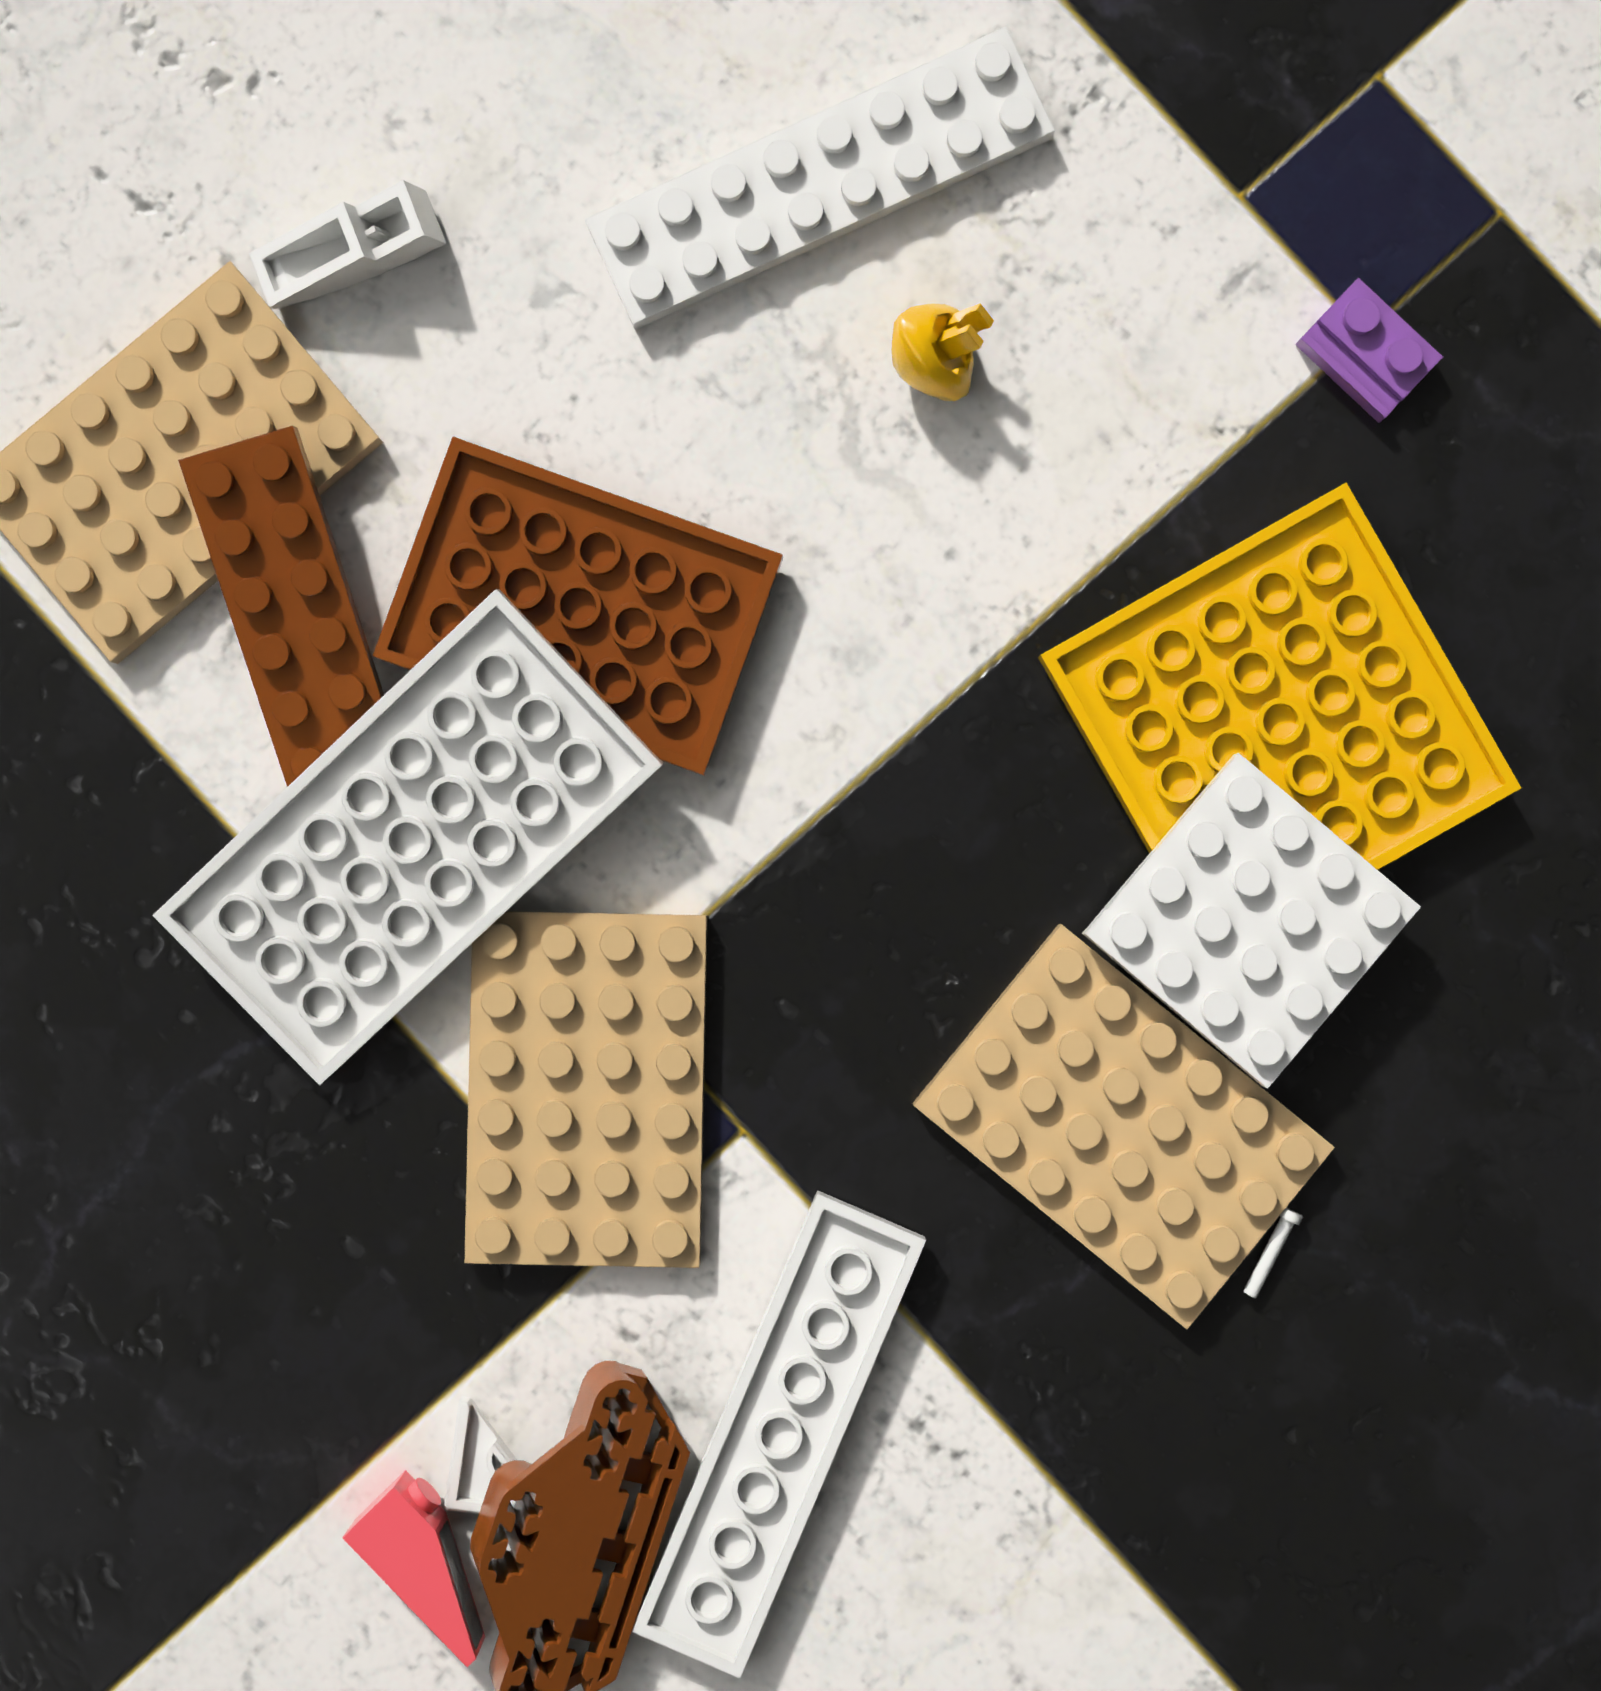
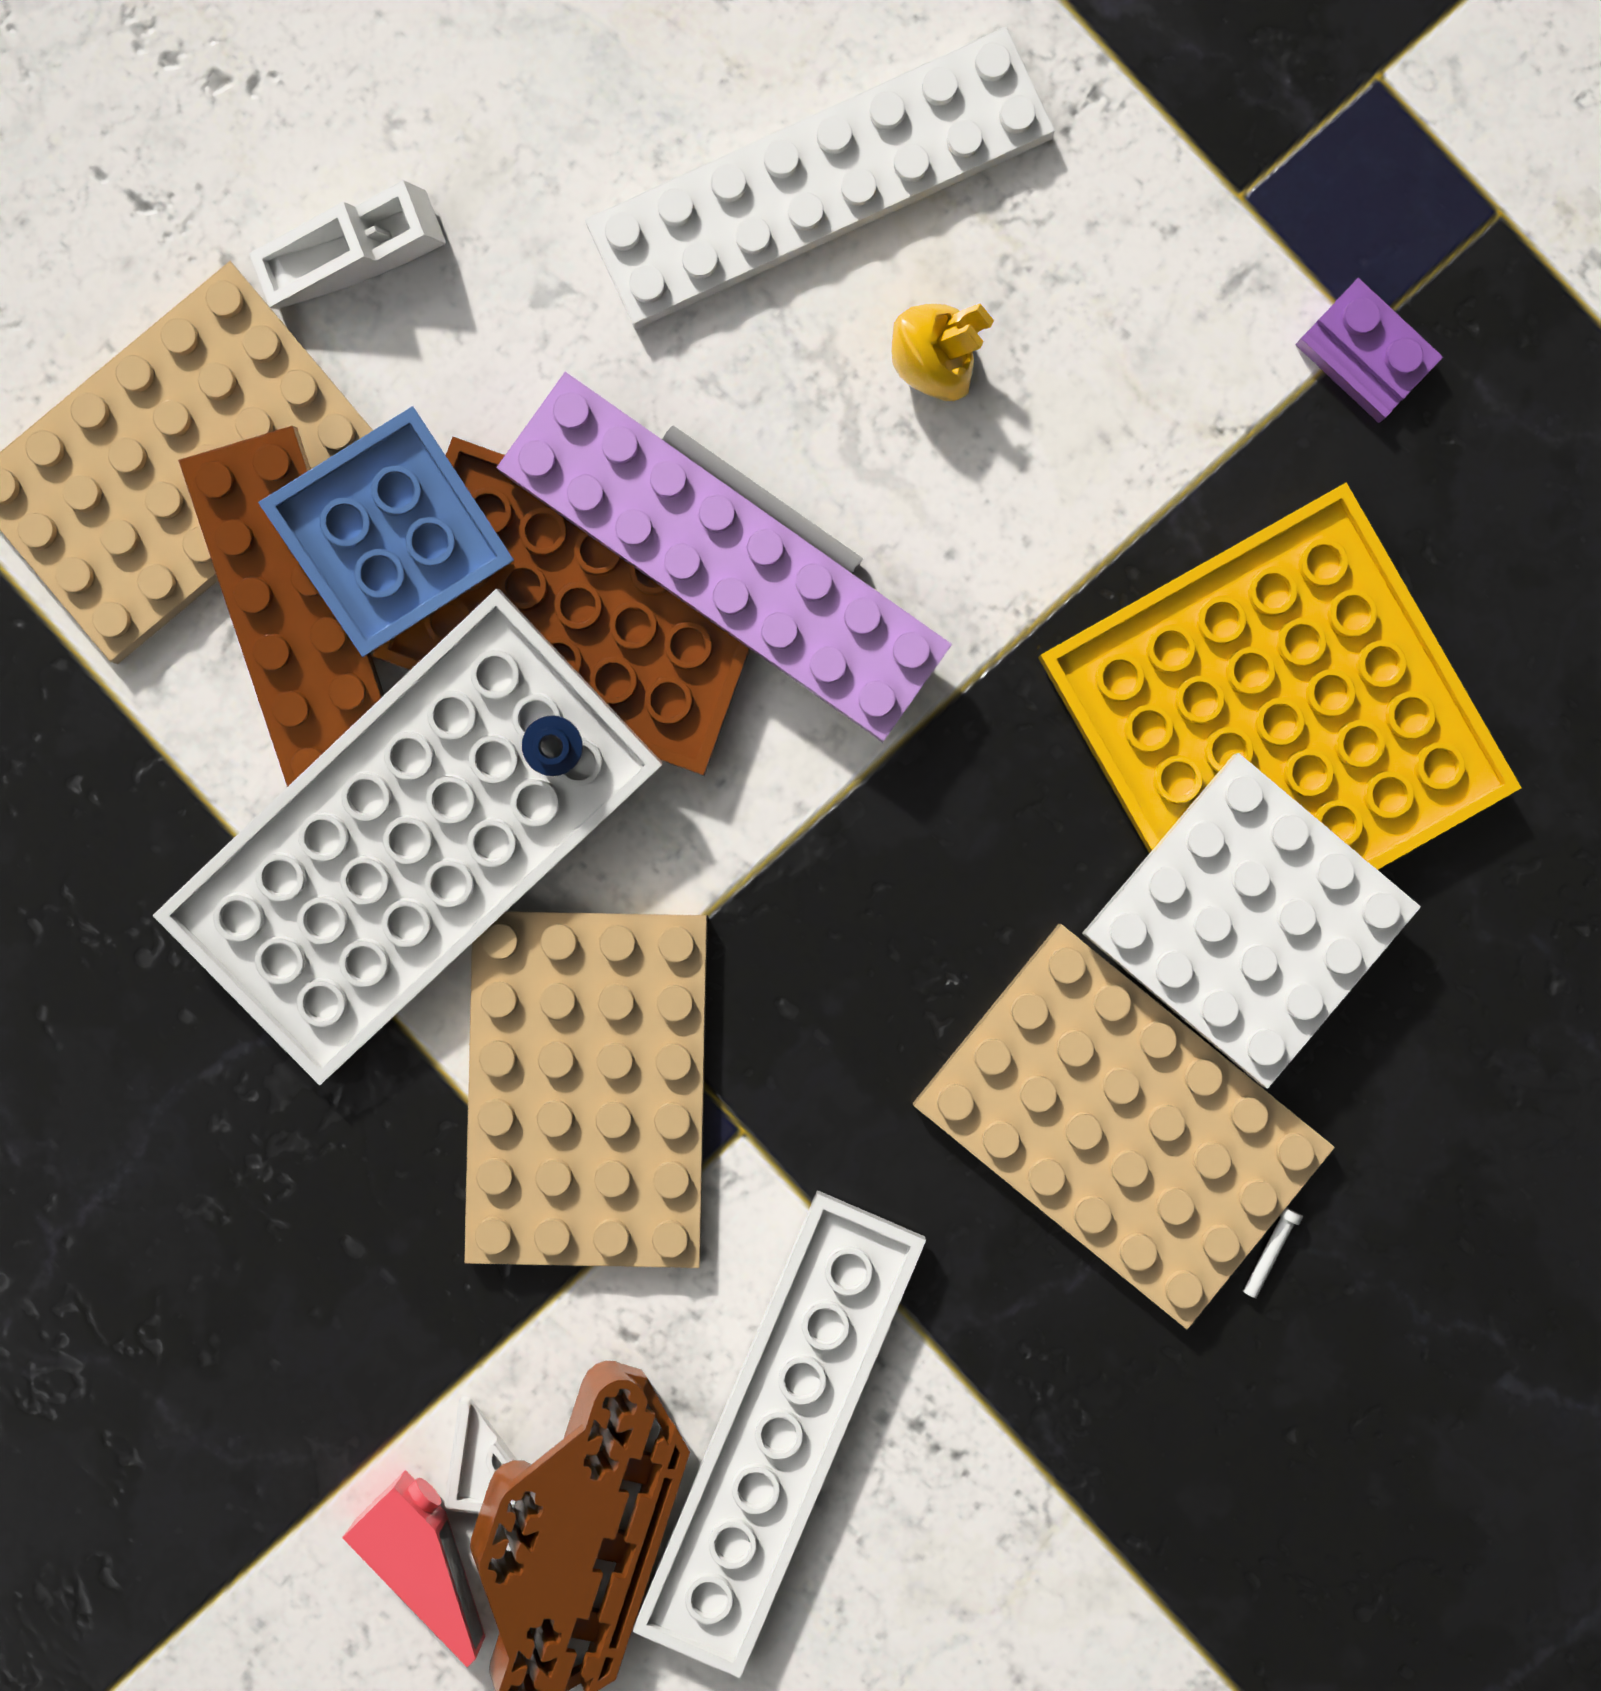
(386, 531): none -> medium blue plate
(570, 738): none -> dark blue plate
(723, 556): none -> lavender plate
(763, 499): none -> light grey bar

